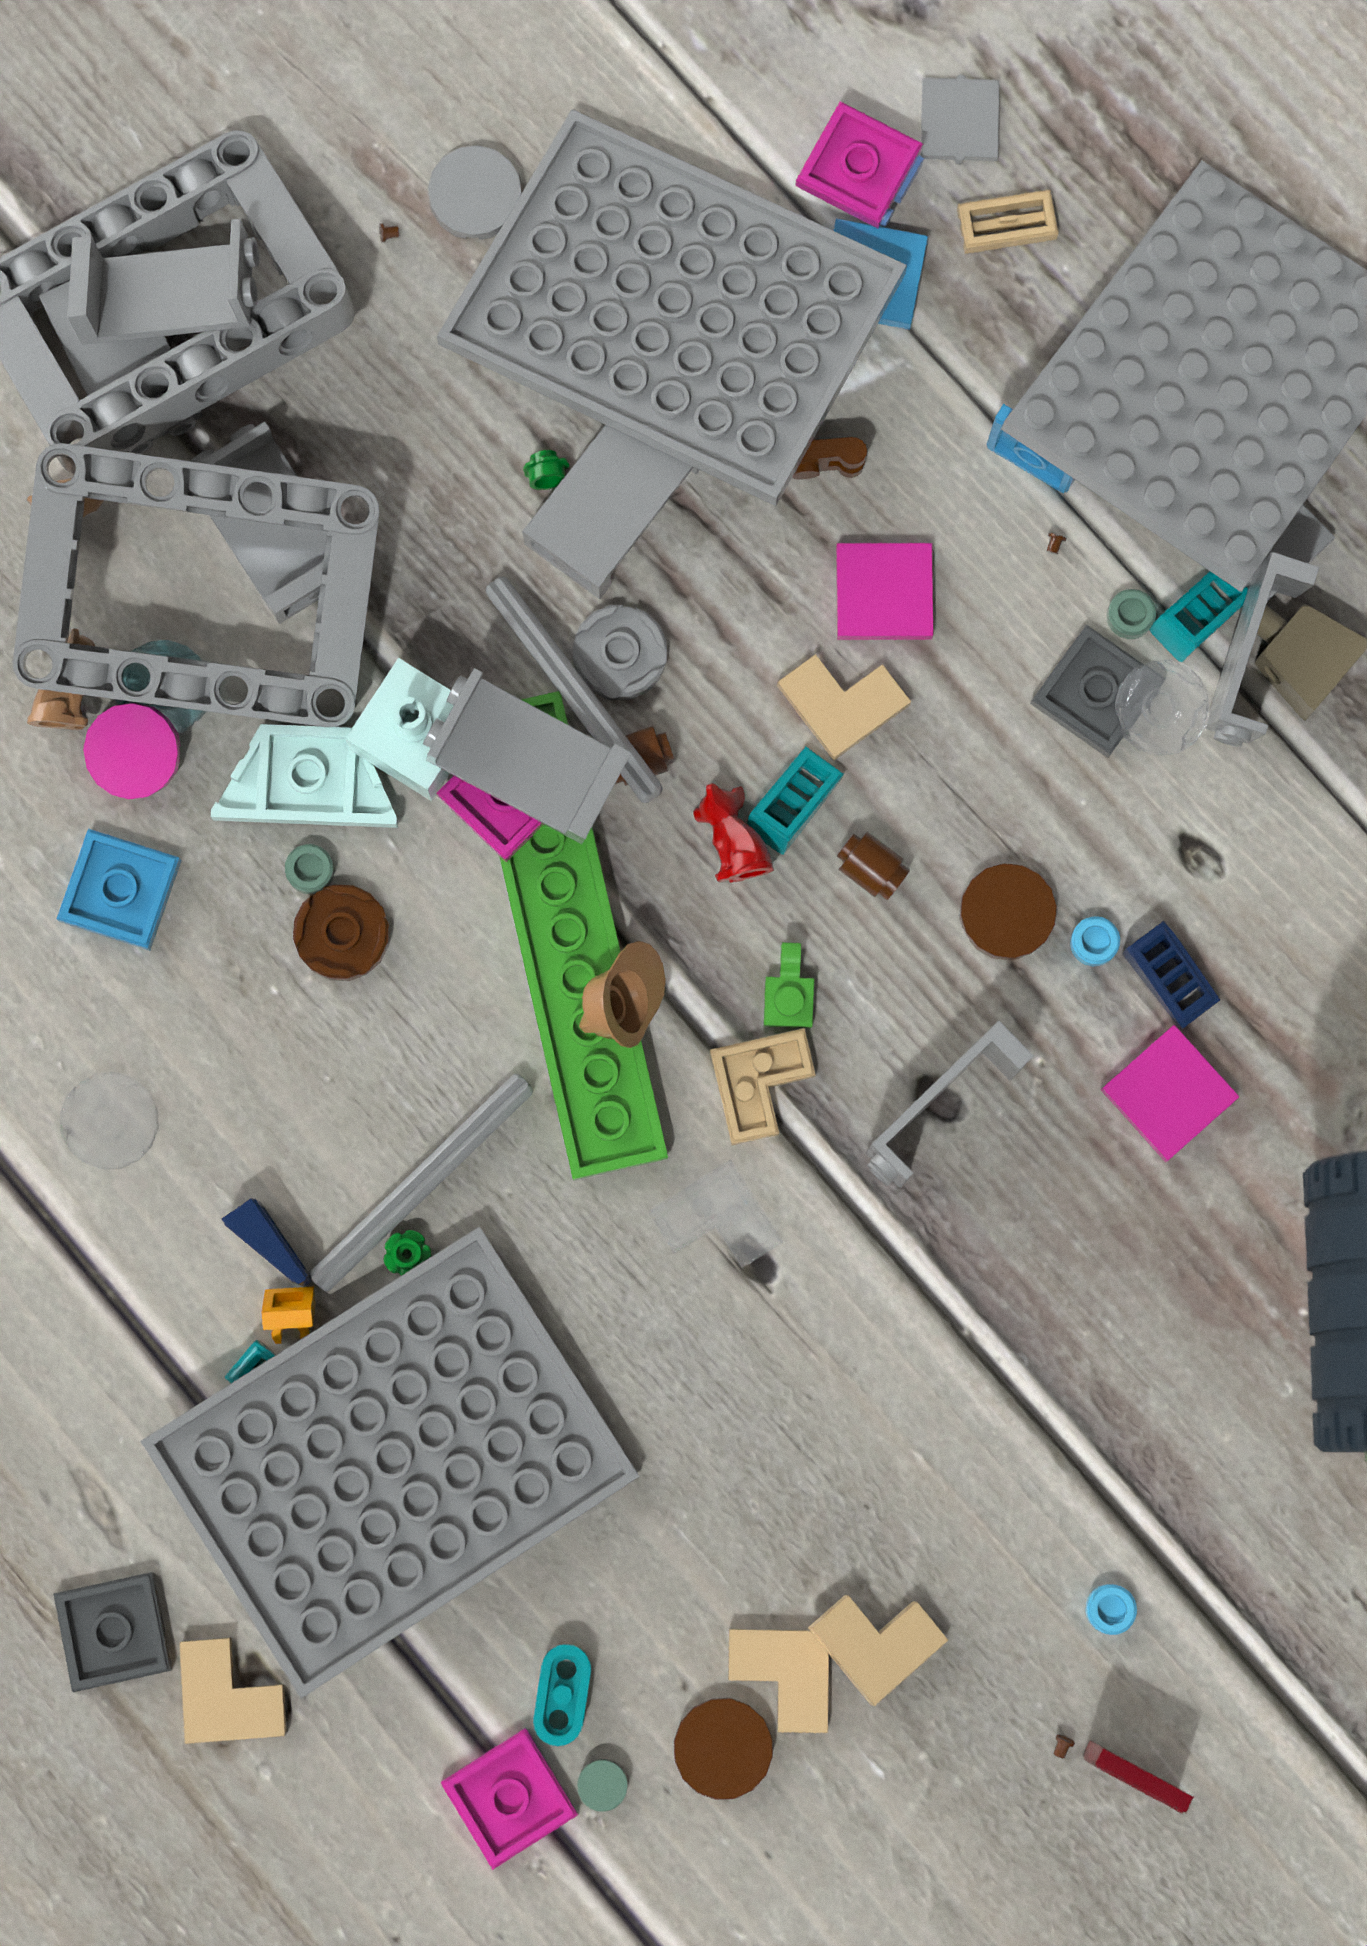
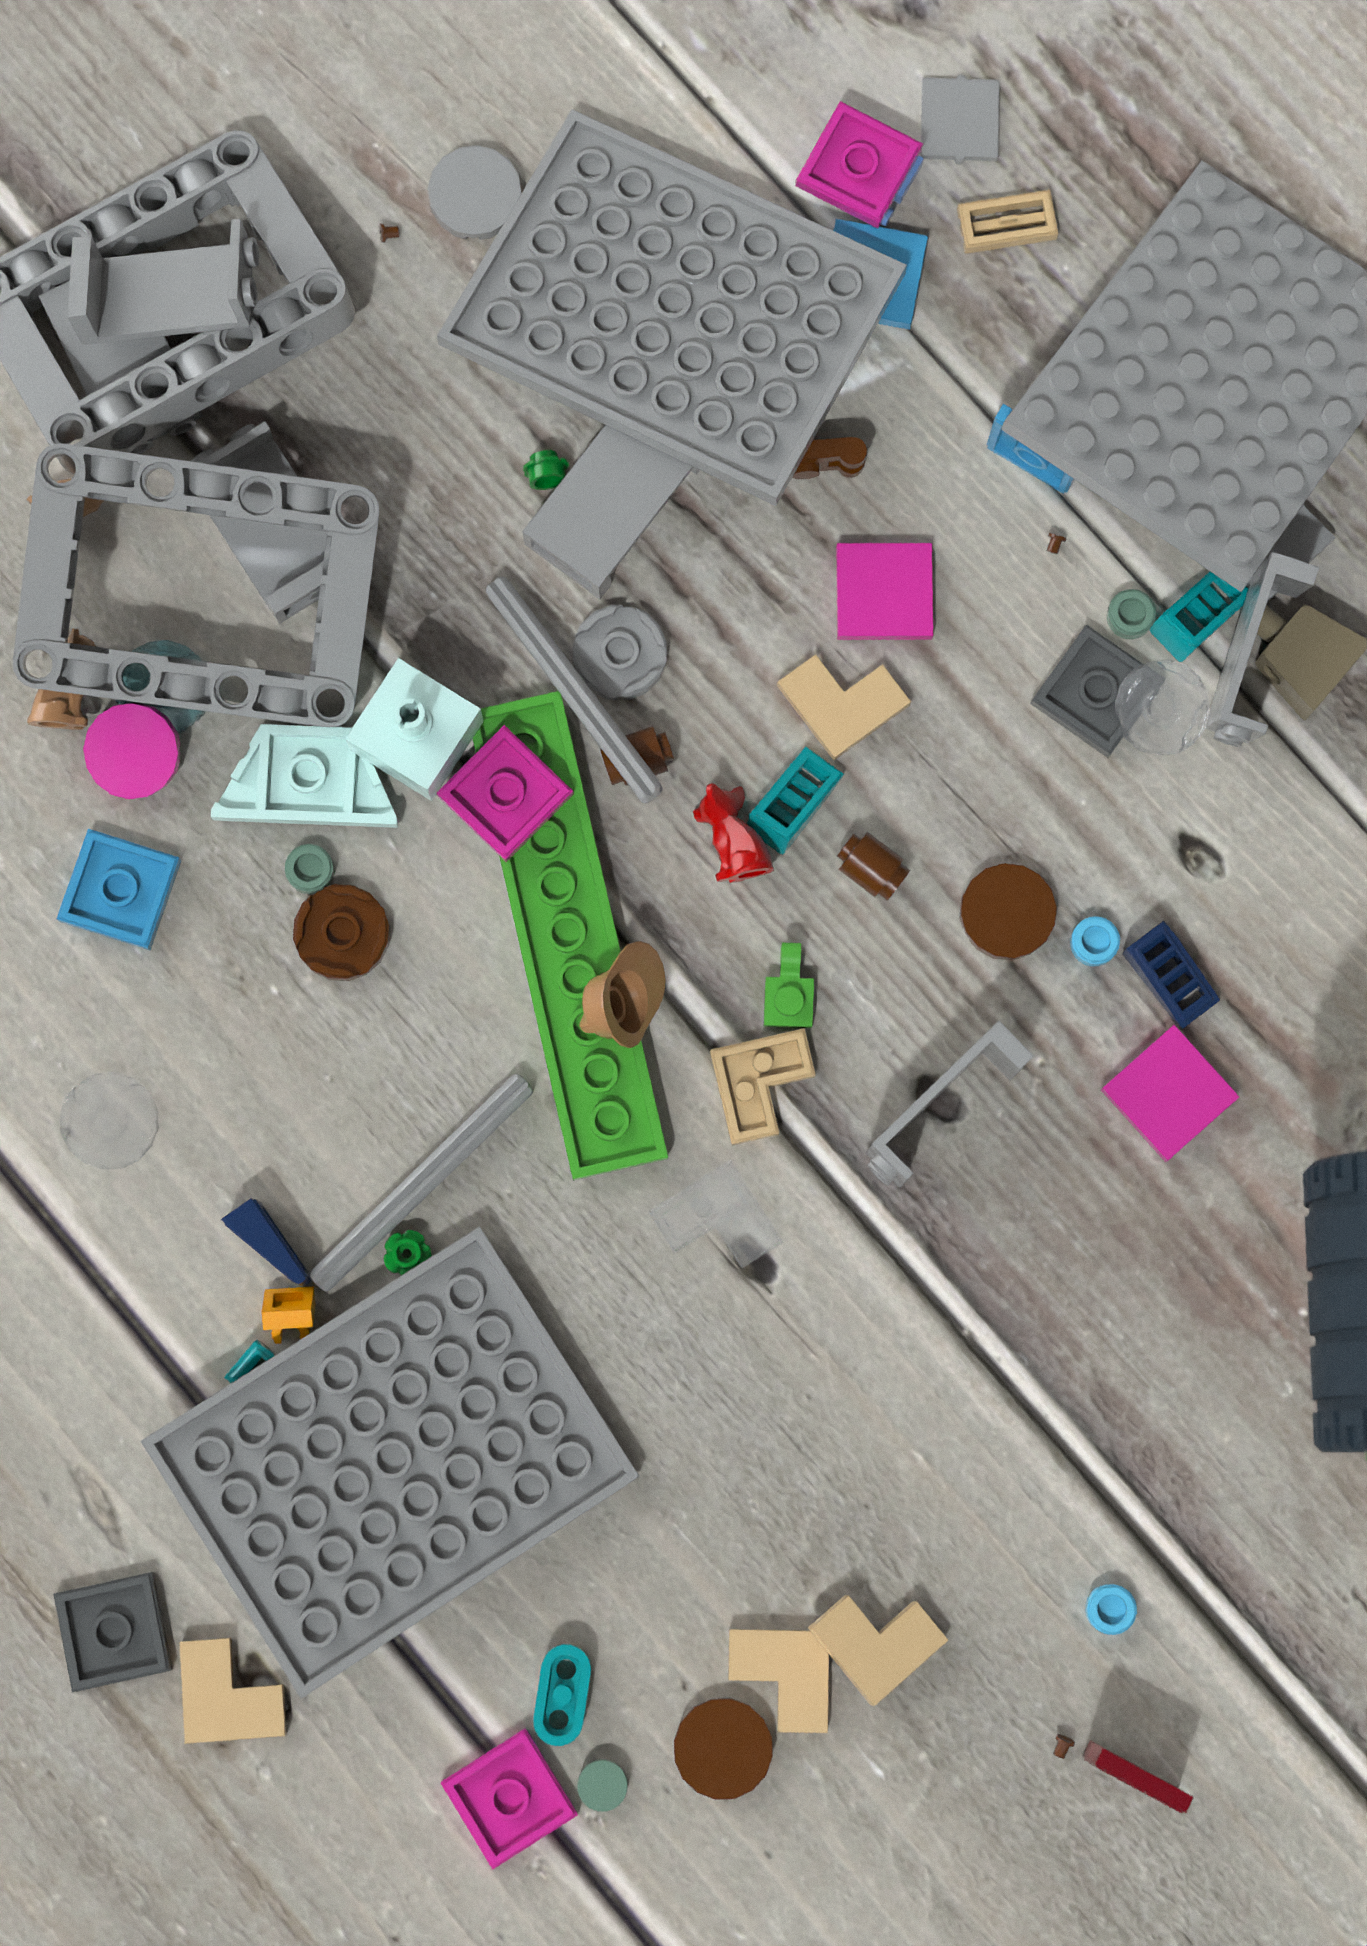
(524, 756): light grey panel -> none

